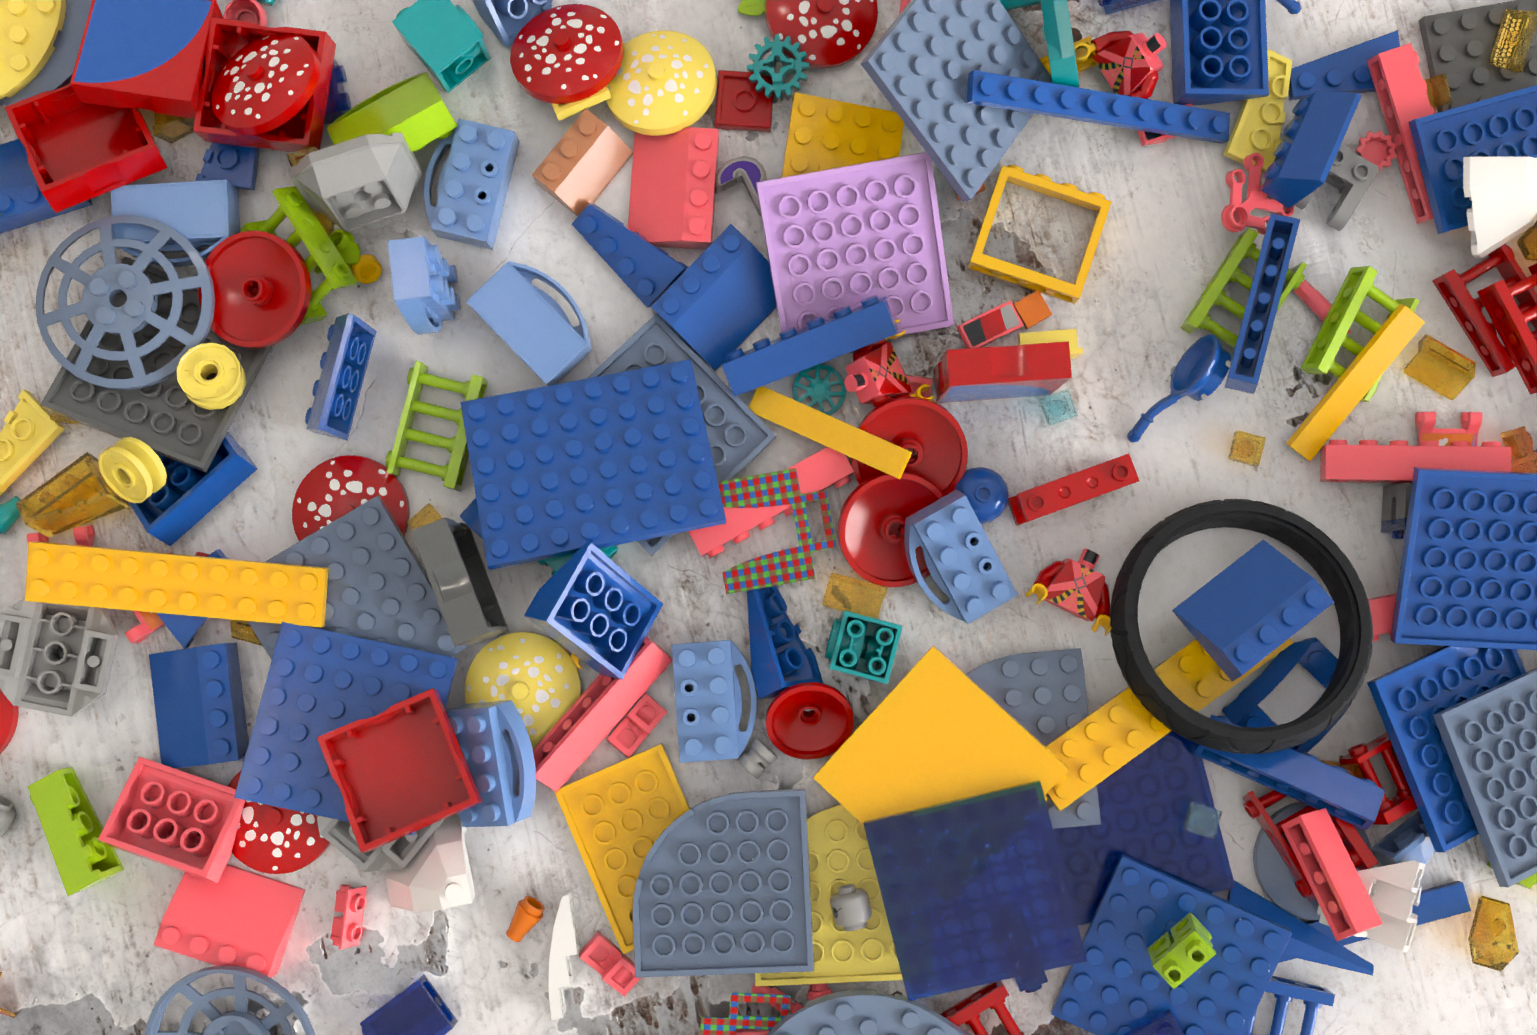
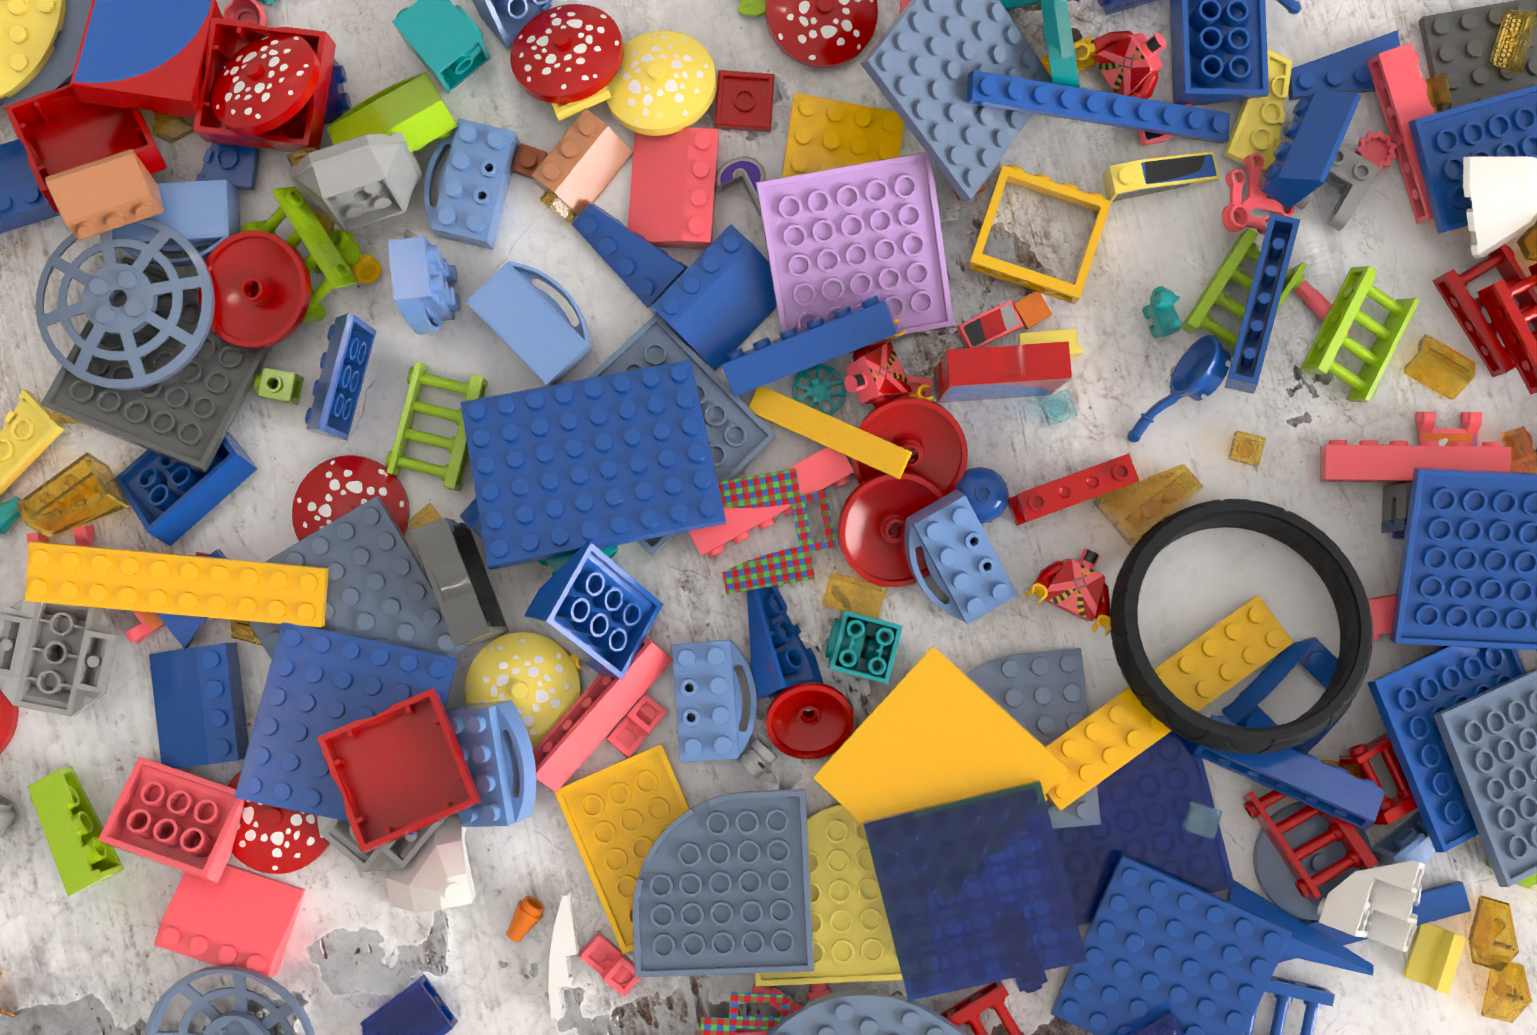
(105, 194): none -> nougat slope
(132, 469): light yellow wheel -> none
(208, 359): light yellow wheel -> none
(288, 386): none -> lime brick
(348, 929): coral hinge -> none
(527, 160): none -> copper plate
(558, 205): none -> clear yellow tile
(766, 67): teal gear -> none
(850, 907): light grey head -> none
(1147, 502): none -> clear yellow wedge
(1158, 175): none -> slope
(1162, 312): none -> teal animal
(1183, 952): lime hips -> none
(1252, 608): blue slope -> none
(1331, 870): coral brick -> none
(1355, 382): yellow tile -> none
(1434, 957): none -> light yellow panel
(1506, 993): none -> clear yellow slope

